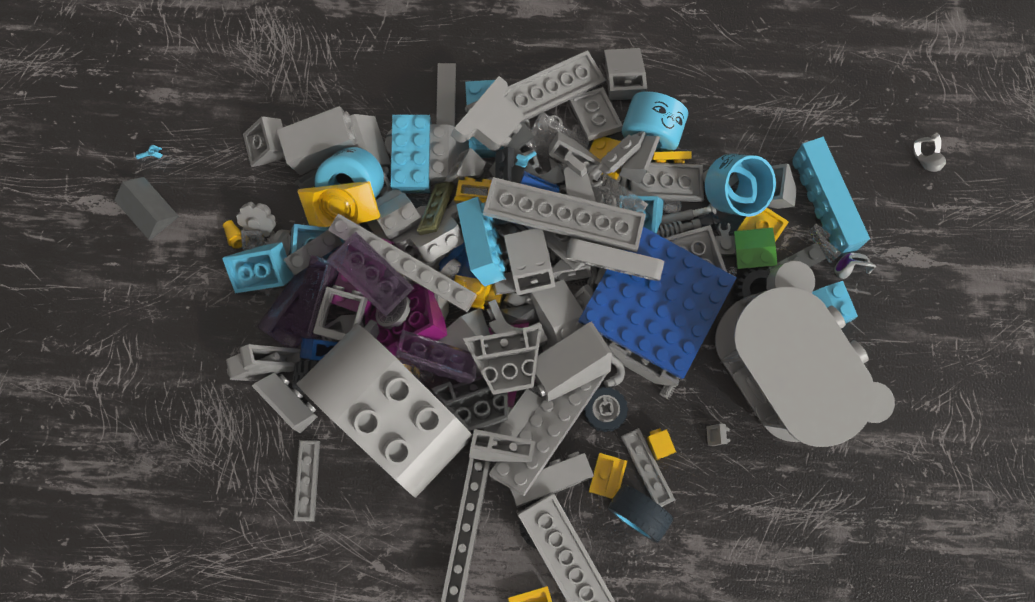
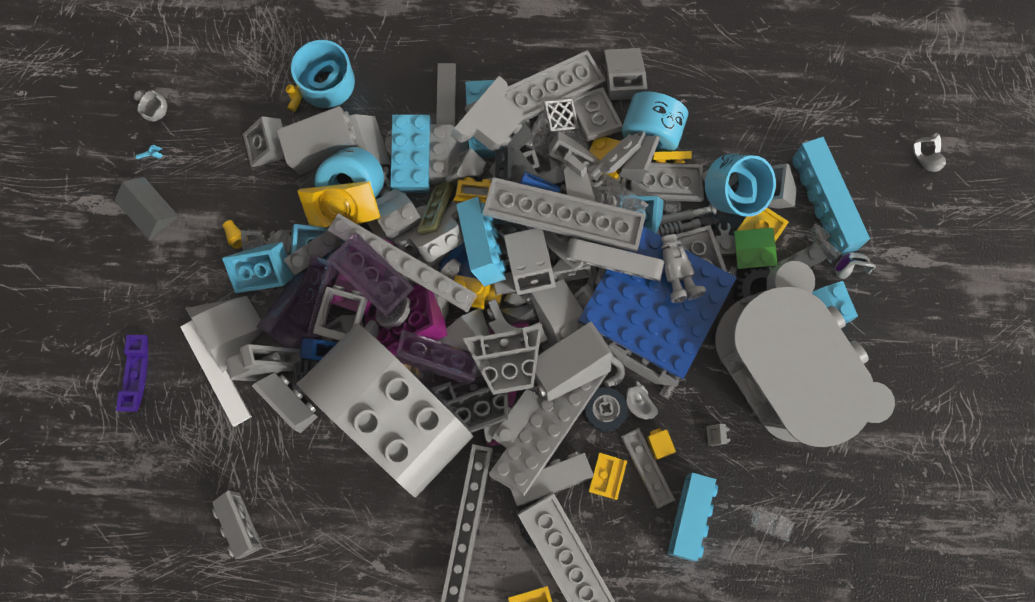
(135, 373): none -> dark purple slope
(151, 105): none -> light grey hair
(220, 381): none -> white tile
(226, 326): none -> light grey wedge
(236, 525): none -> light grey slope
(256, 218): light grey plant -> none
(295, 97): none -> yellow arm
(306, 480): light grey tile -> none
(318, 58): none -> medium azure piece
(500, 447): light grey slope -> none
(523, 160): medium azure hand -> none
(549, 116): none -> light grey window
(640, 403): none -> light grey hat
(640, 513): black wheel -> none
(679, 268): none -> light grey piece
(692, 517): none -> medium azure brick
(772, 524): none -> clear slope

